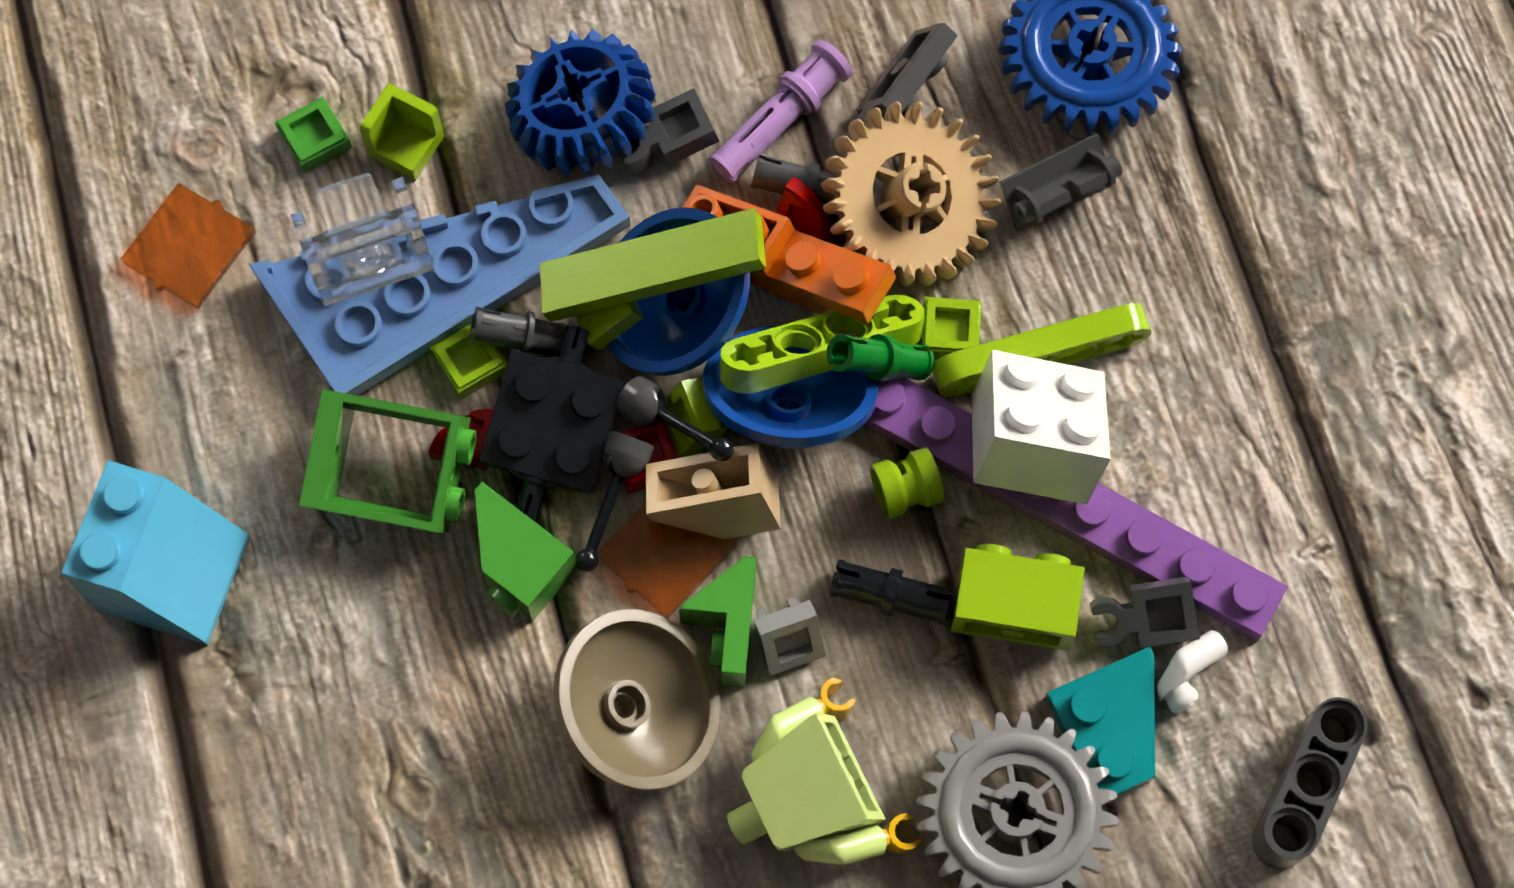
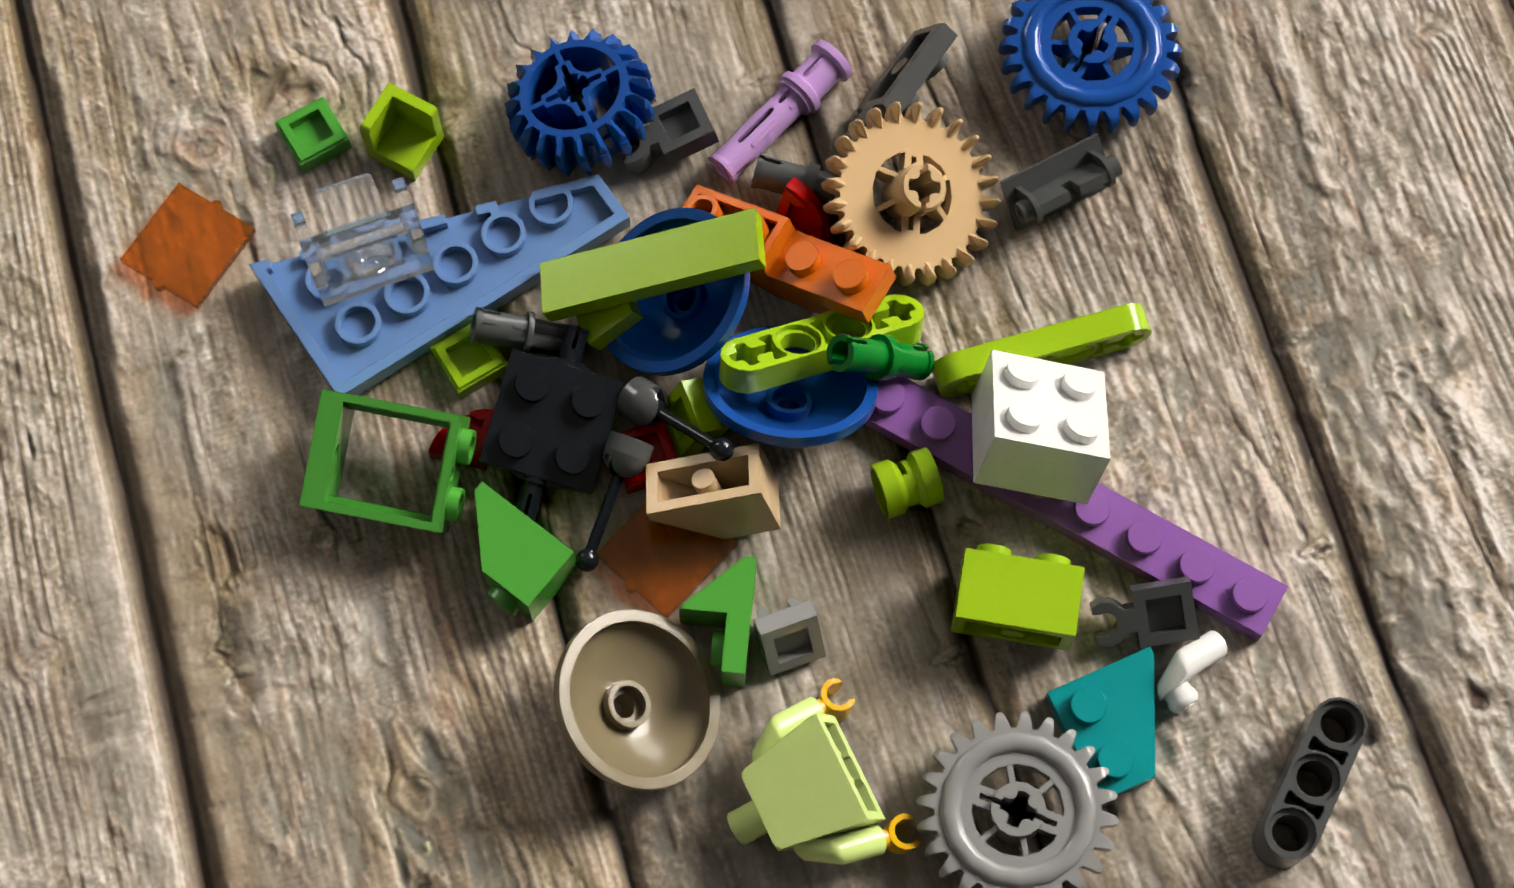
(154, 554): medium azure slope -> none
(891, 592): black pin -> none
(950, 325): lime tile -> none

